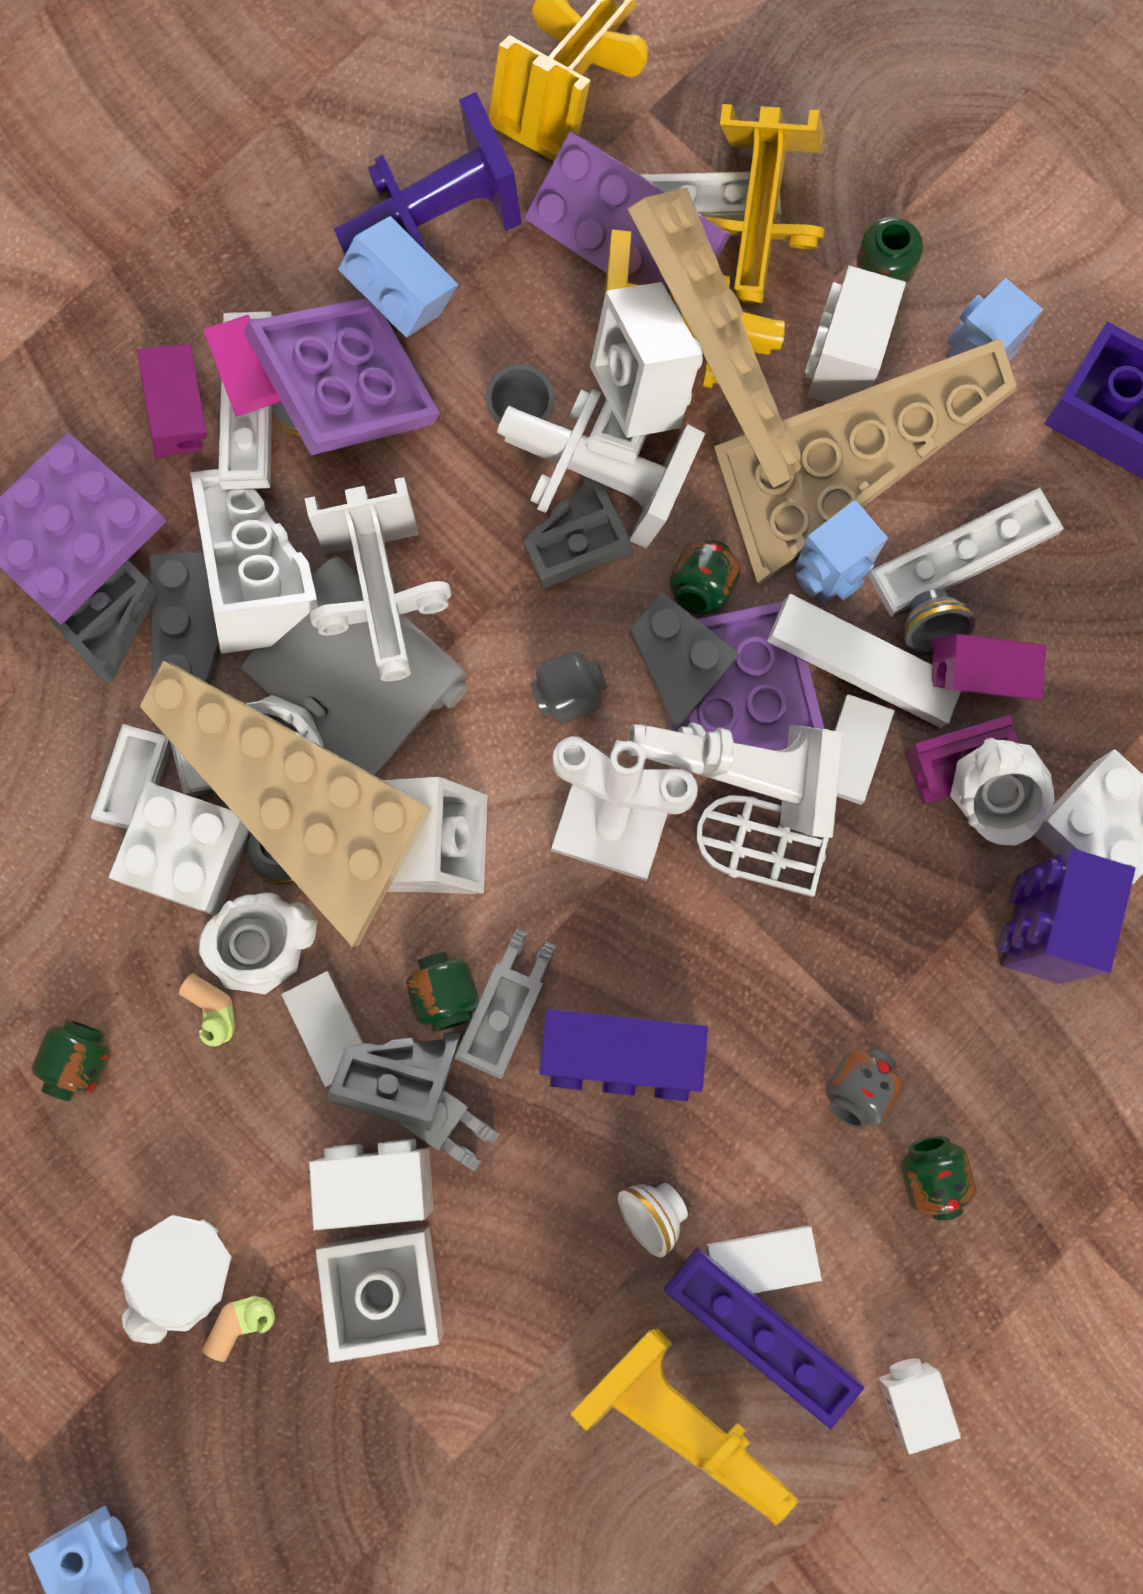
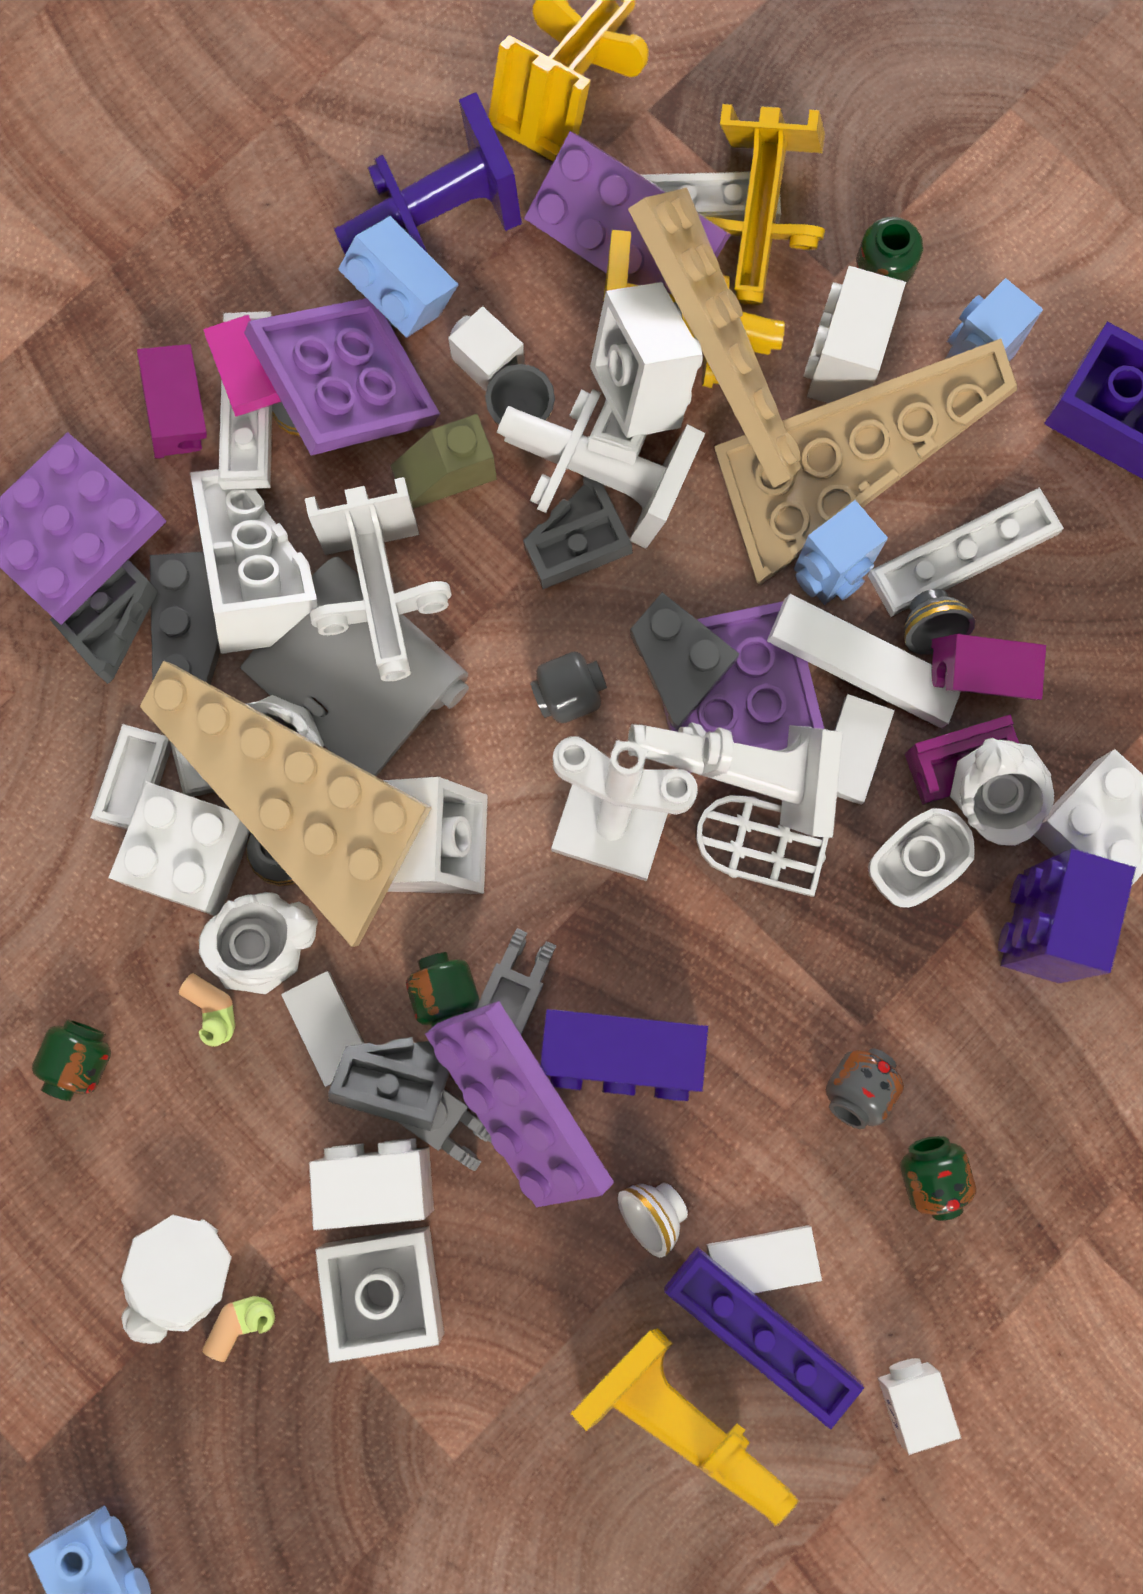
(446, 462): none -> olive slope
(484, 346): none -> white brick
(518, 1106): none -> medium lavender plate
(704, 576): dark green head -> none
(922, 857): none -> white piece

